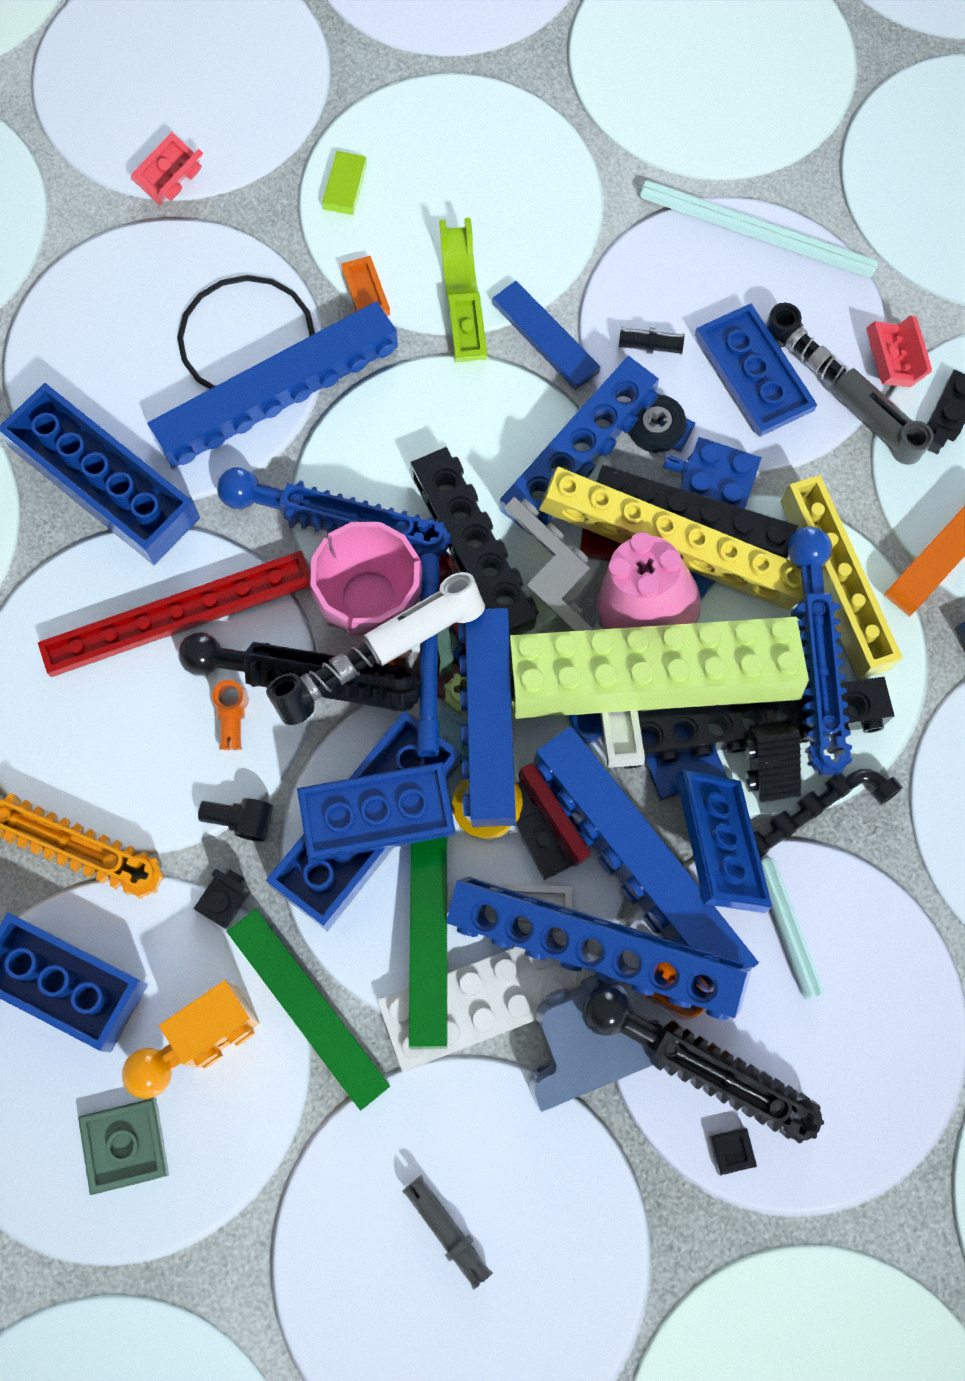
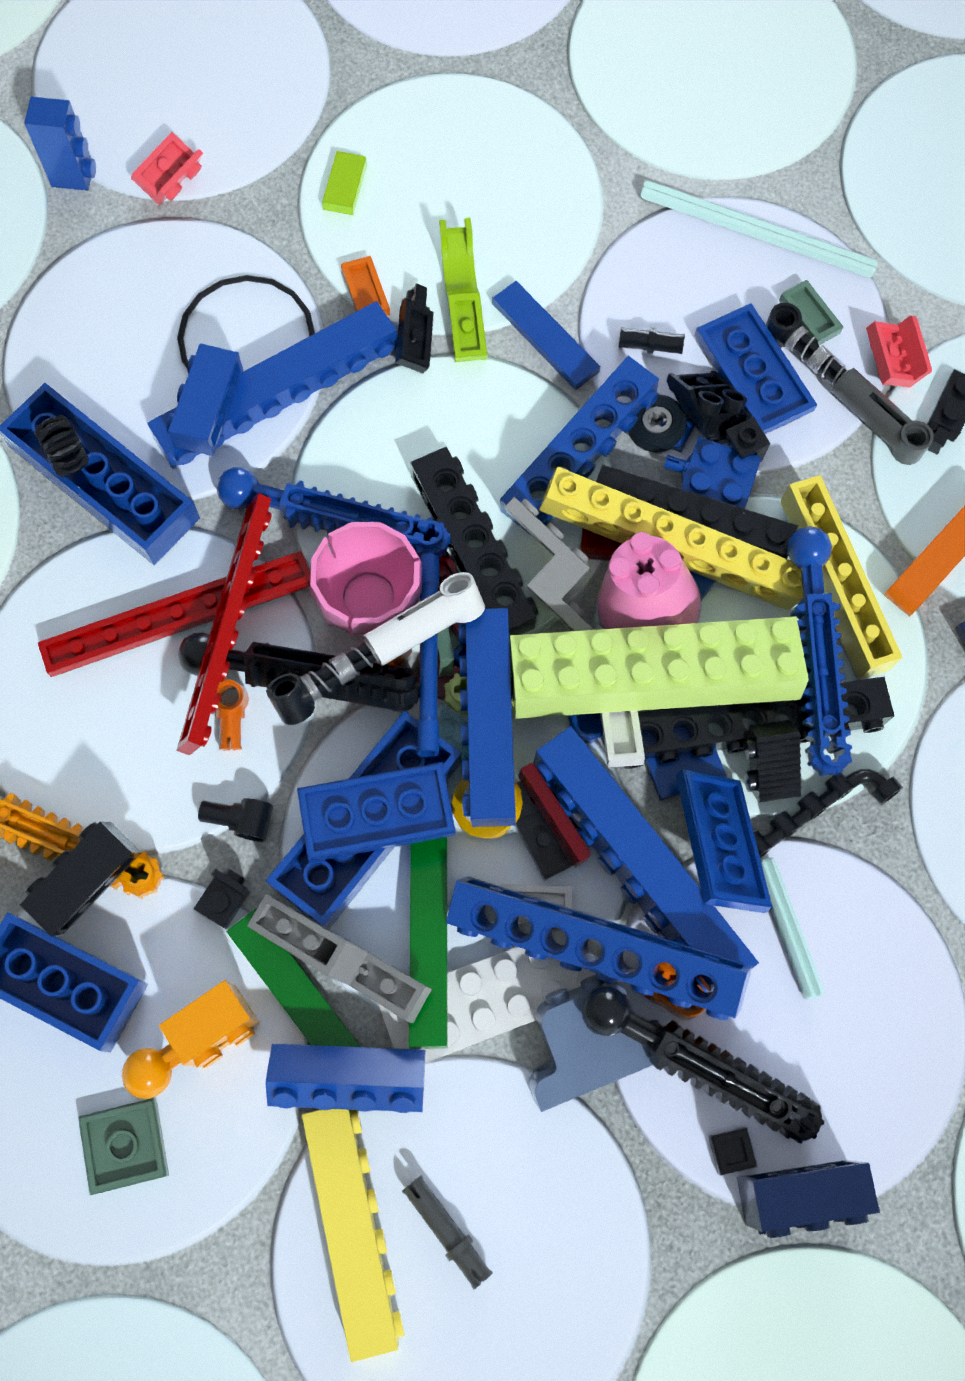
(60, 143): none -> blue brick
(61, 446): none -> black gear
(79, 877): none -> black brick
(205, 399): none -> blue brick
(222, 635): none -> red plate
(339, 958): none -> light grey bracket
(345, 1078): none -> blue brick
(351, 1233): none -> light yellow brick
(414, 331): none -> black hinge
(709, 402): none -> black slope
(748, 439): none -> black bracket
(808, 1197): none -> dark blue brick
(815, 313): none -> sand green tile

